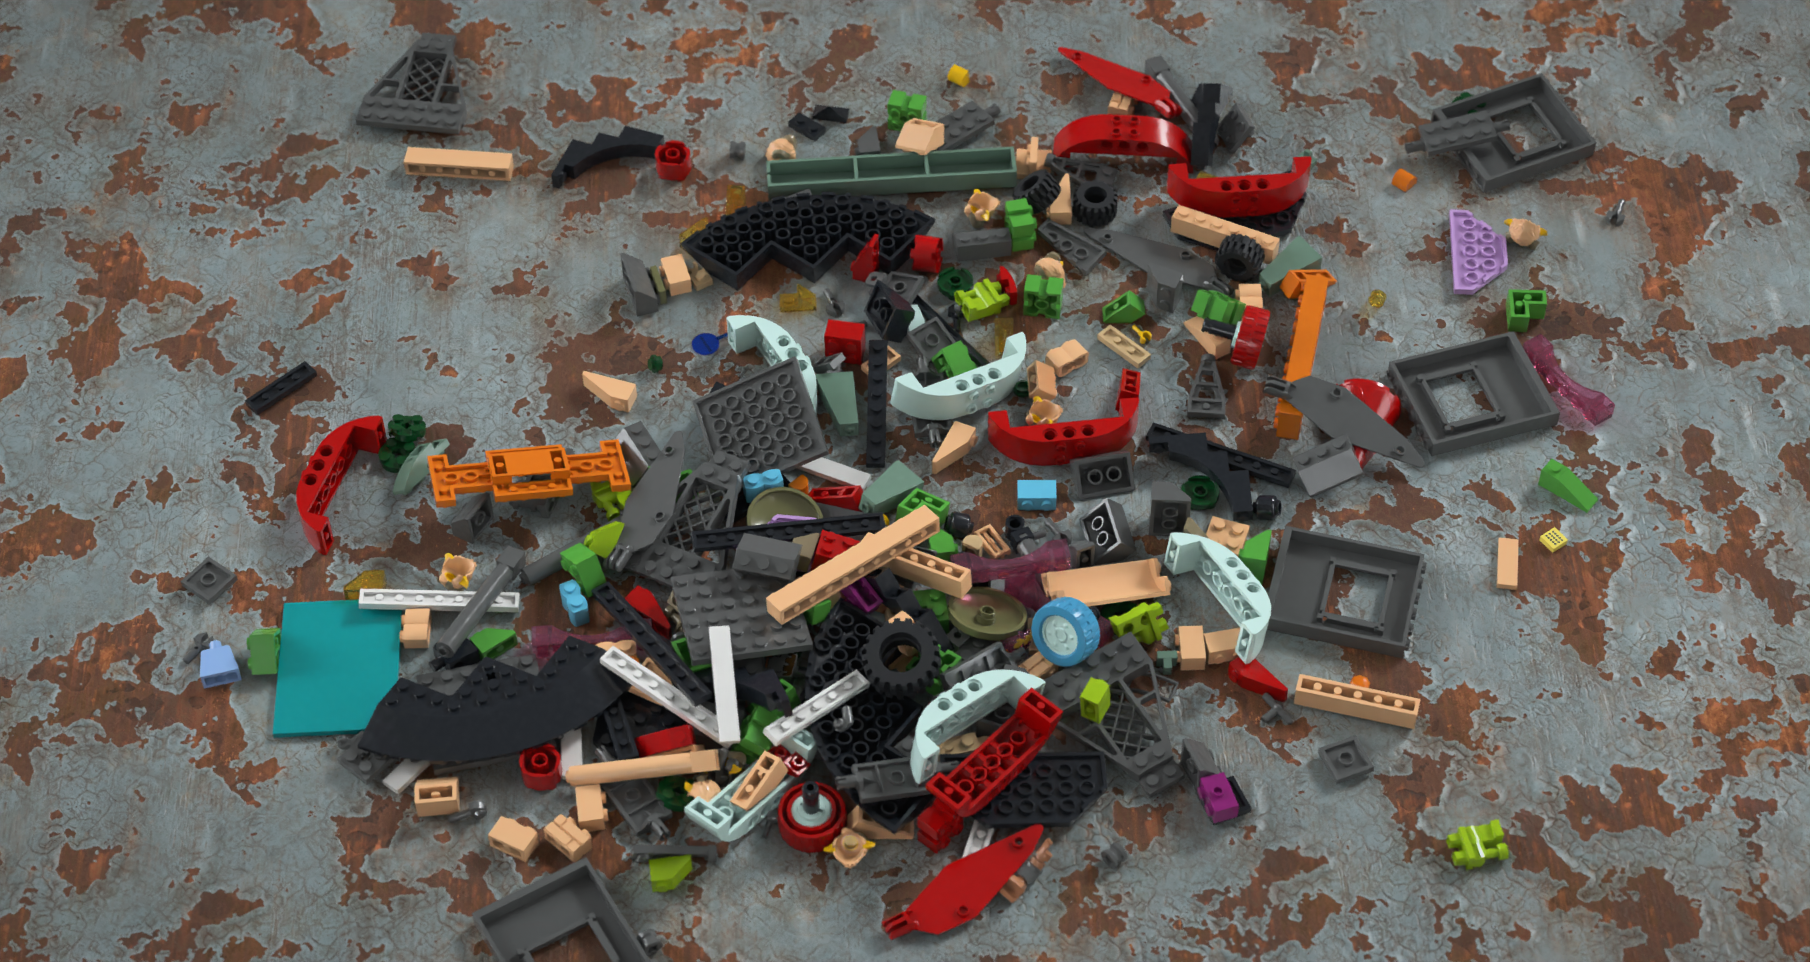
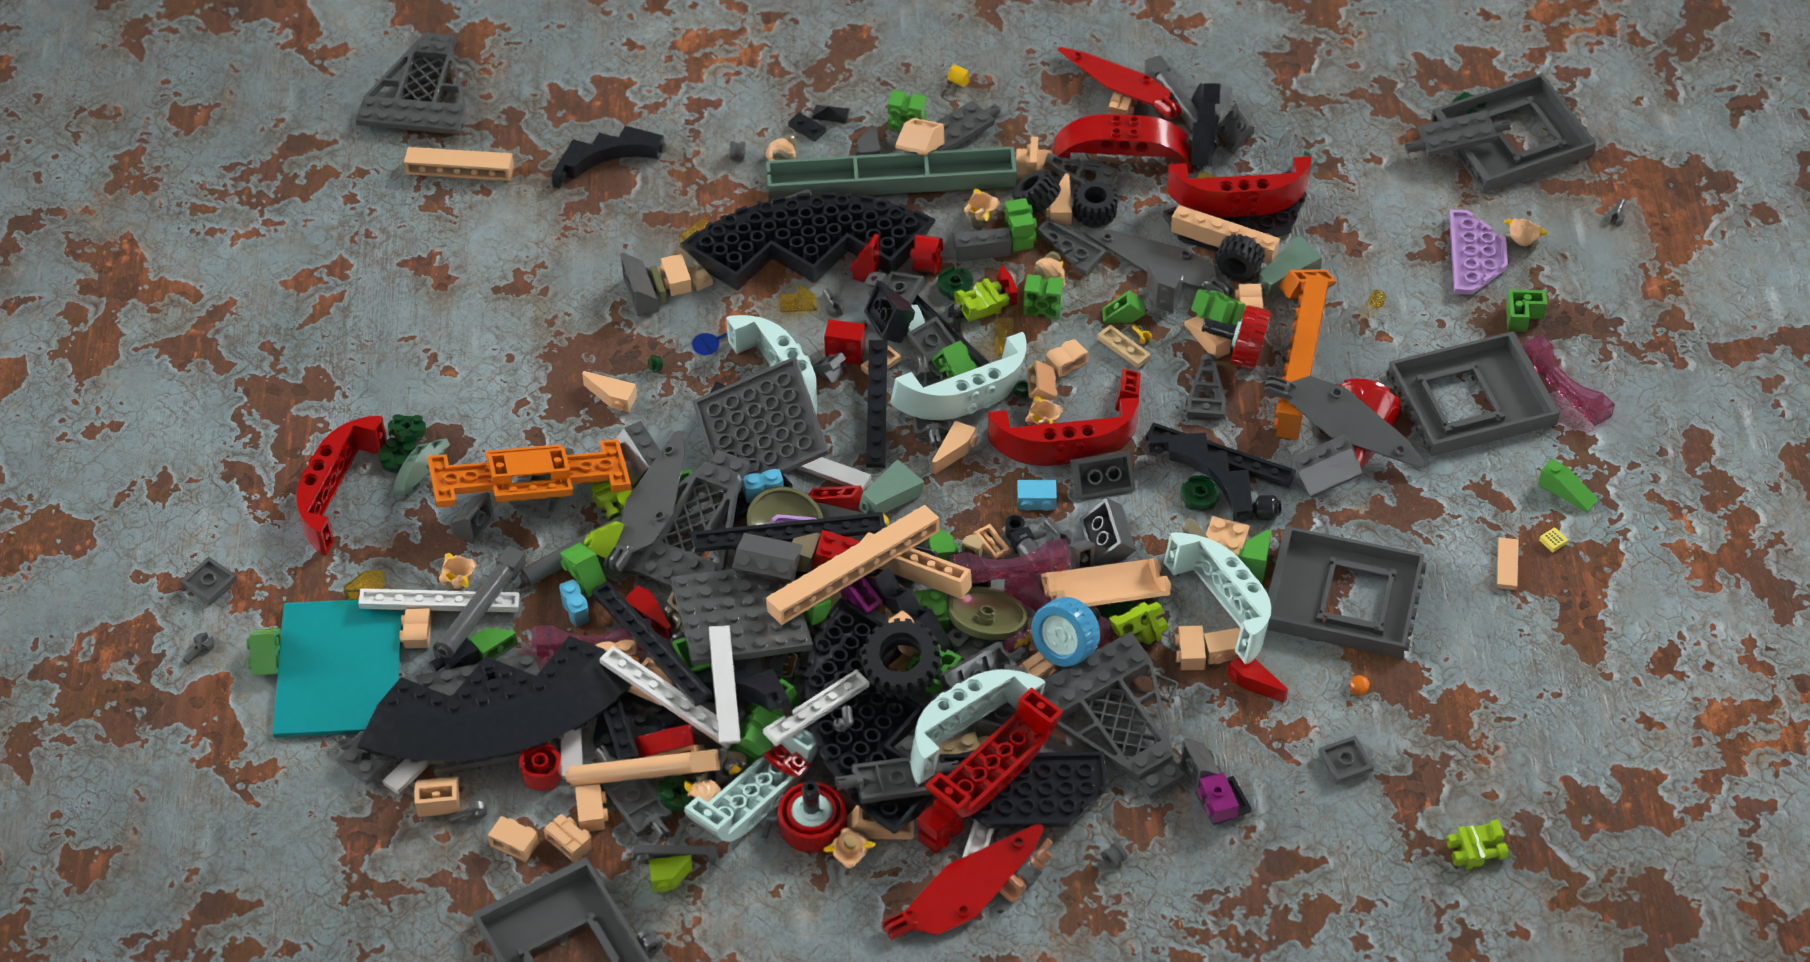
(218, 665): light blue torso -> none
(281, 388): black plate -> none
(673, 161): red brick -> none
(735, 198): clear yellow slope -> none
(760, 781): light nougat slope -> none
(800, 484): orange brick -> none
(839, 398): sand green slope -> none
(917, 499): bright green brick -> none
(958, 524): black head -> none
(1095, 700): lime brick -> none
(1166, 660): sand green tile -> none
(1168, 509): dark grey slope -> none
(1277, 708): dark grey piece -> none
(1356, 701): light nougat brick -> none
(1403, 180): orange brick -> none

